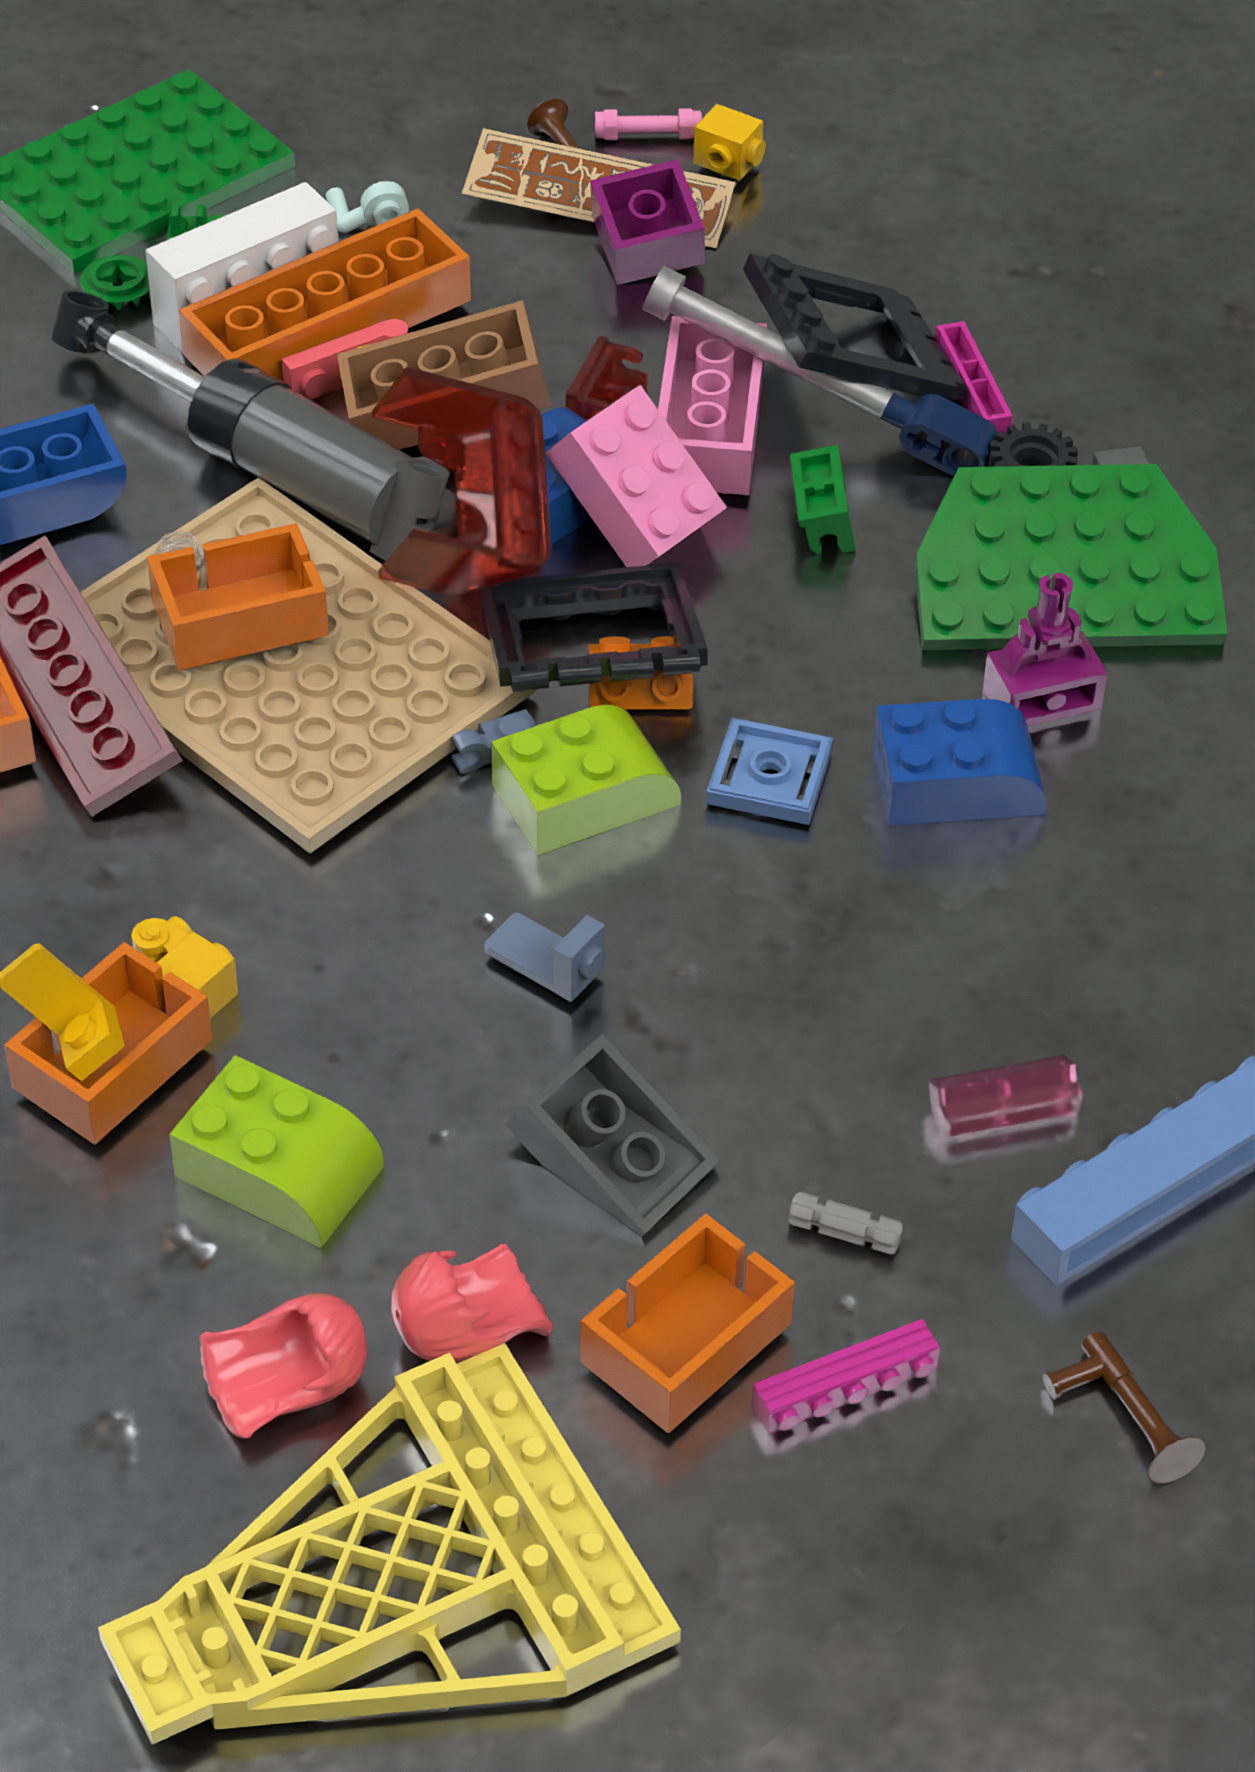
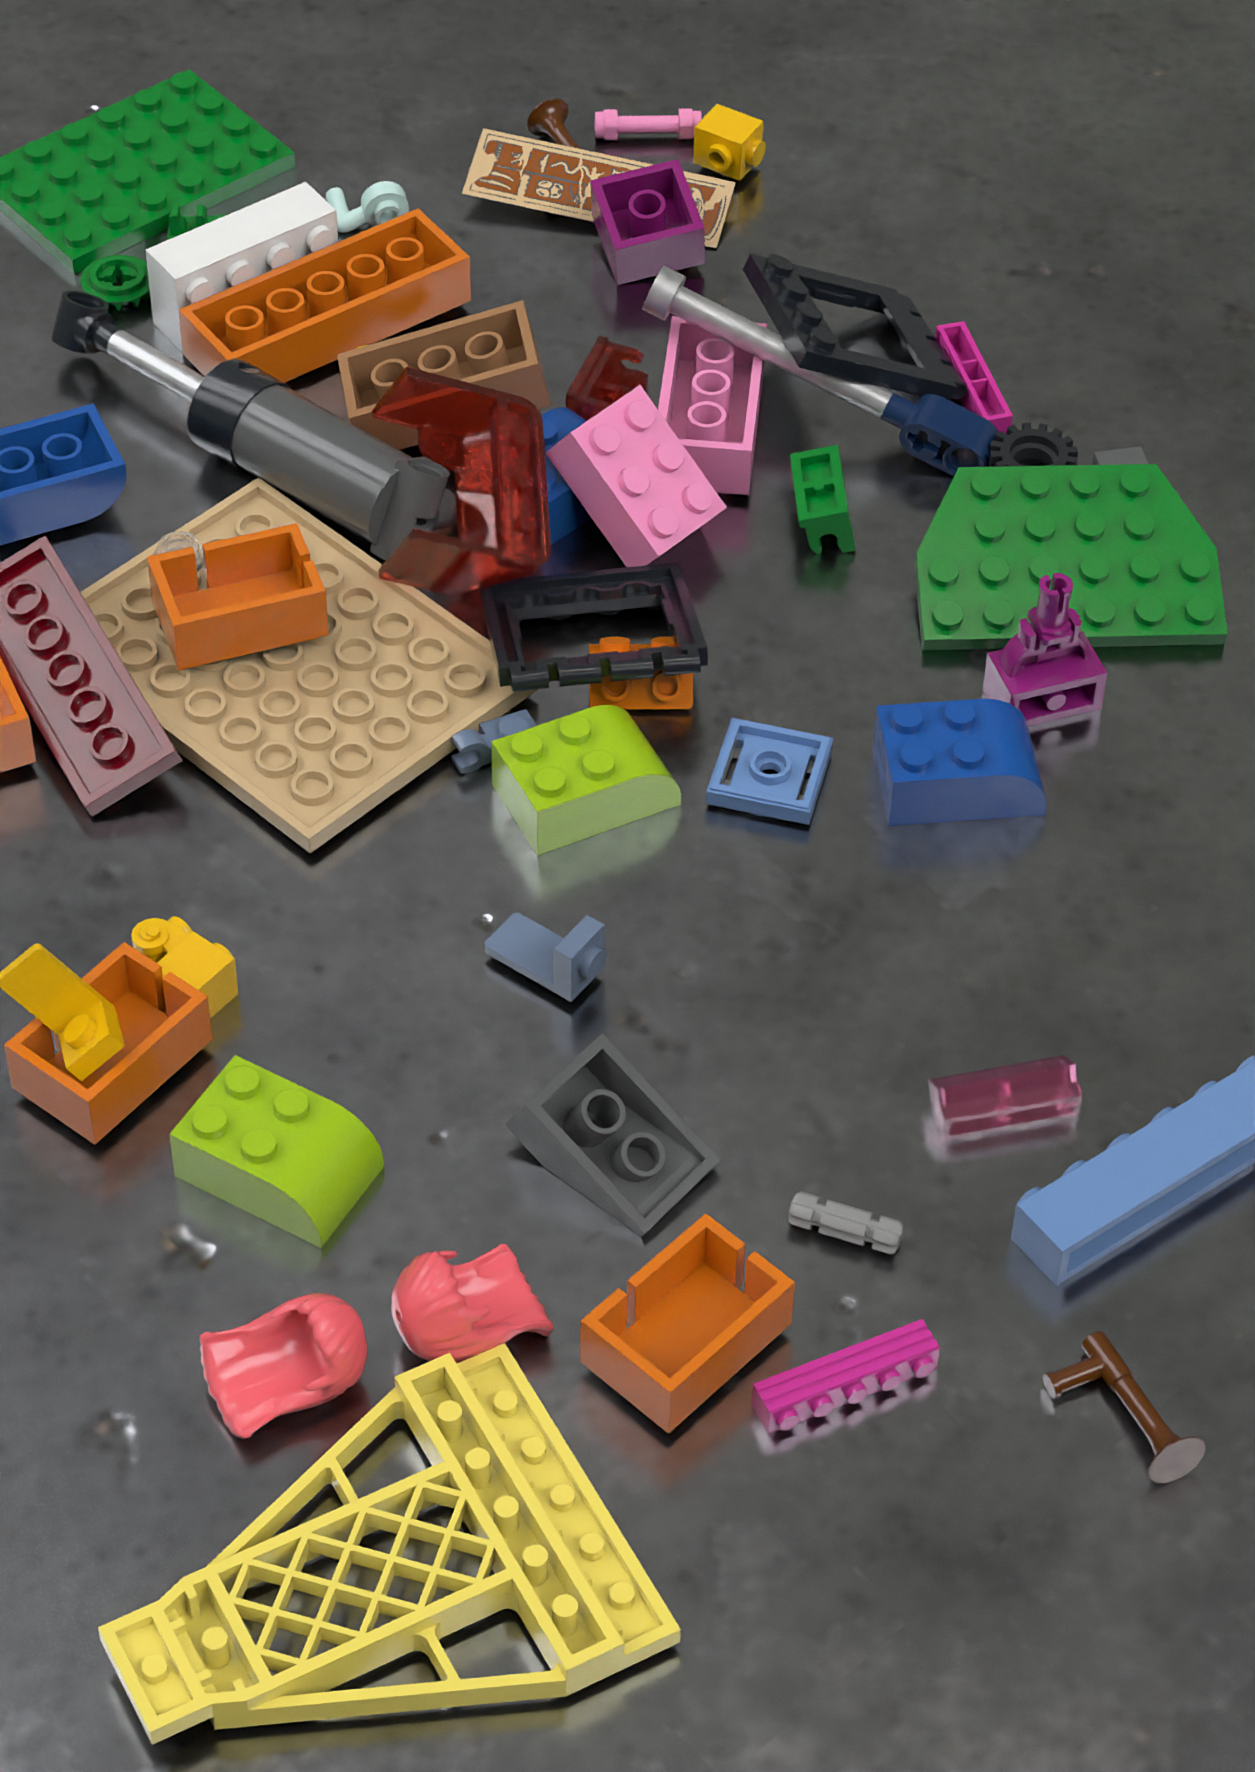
(317, 369): coral plate -> none

